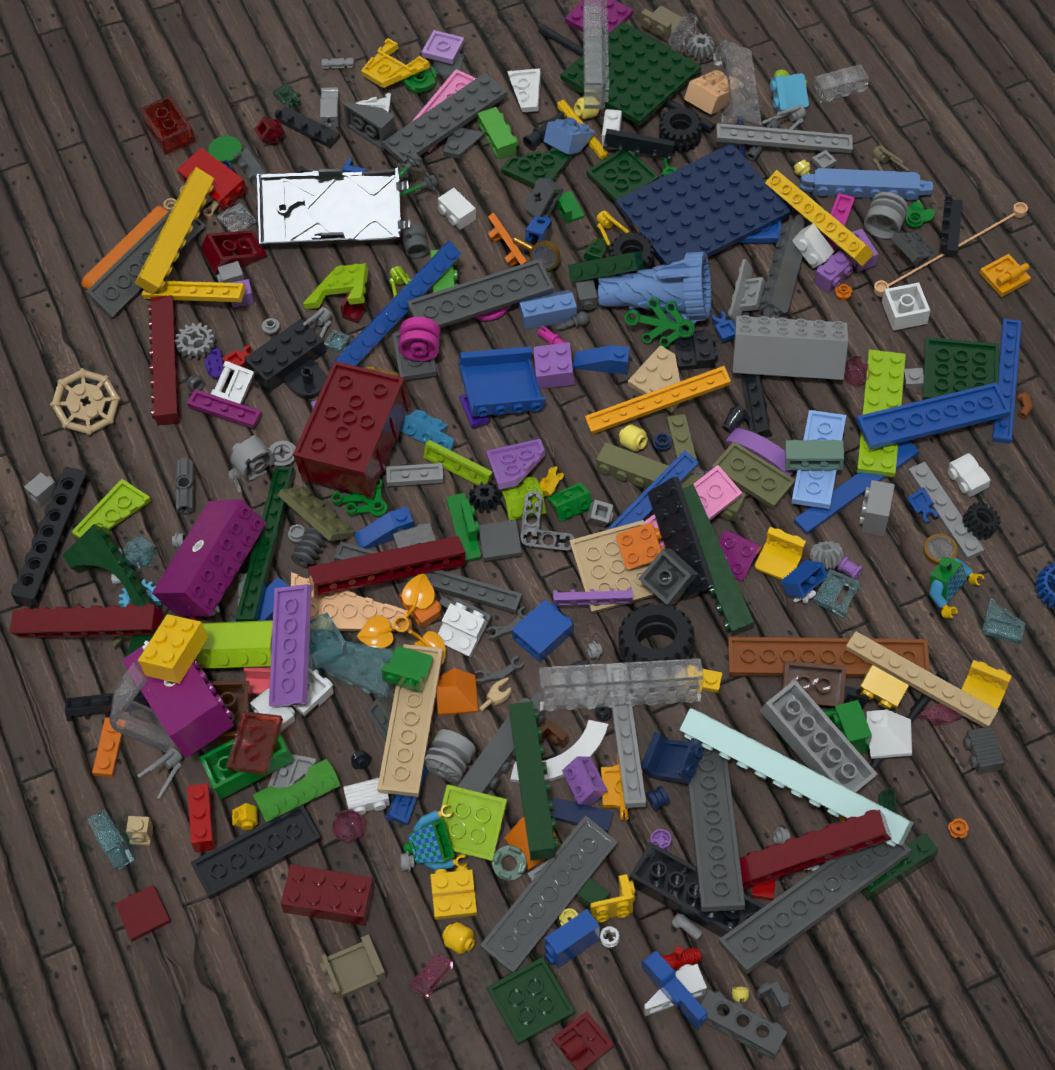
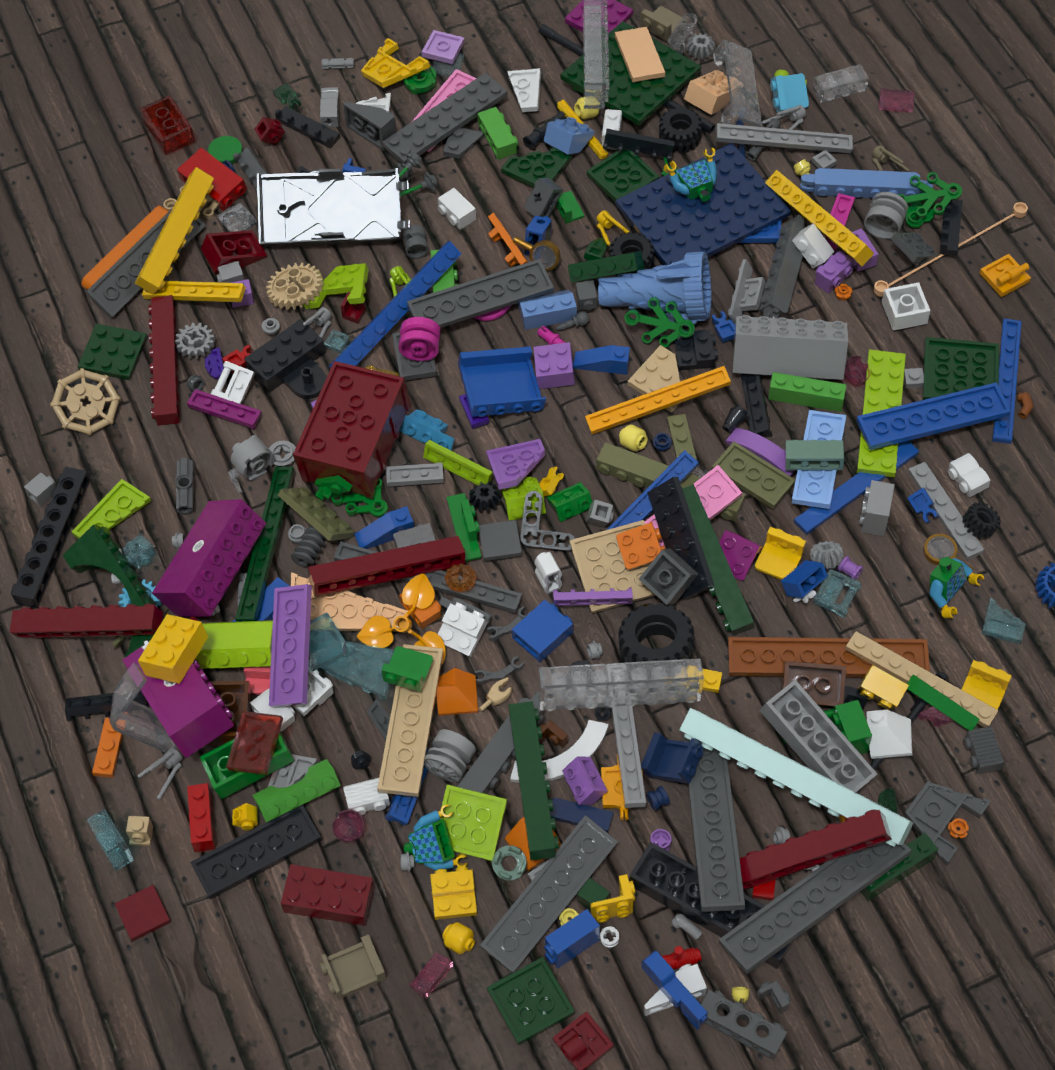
(113, 351): none -> dark green plate
(295, 286): none -> tan gear
(331, 485): none -> green plate
(467, 581): none -> clear orange gear
(548, 572): none -> white brick
(639, 54): none -> light nougat tile
(695, 179): none -> torso
(807, 392): none -> bright green brick
(896, 100): none -> clear pink slope
(931, 194): none -> green plant
(935, 809): none -> dark grey wing
(942, 703): none -> green sticker

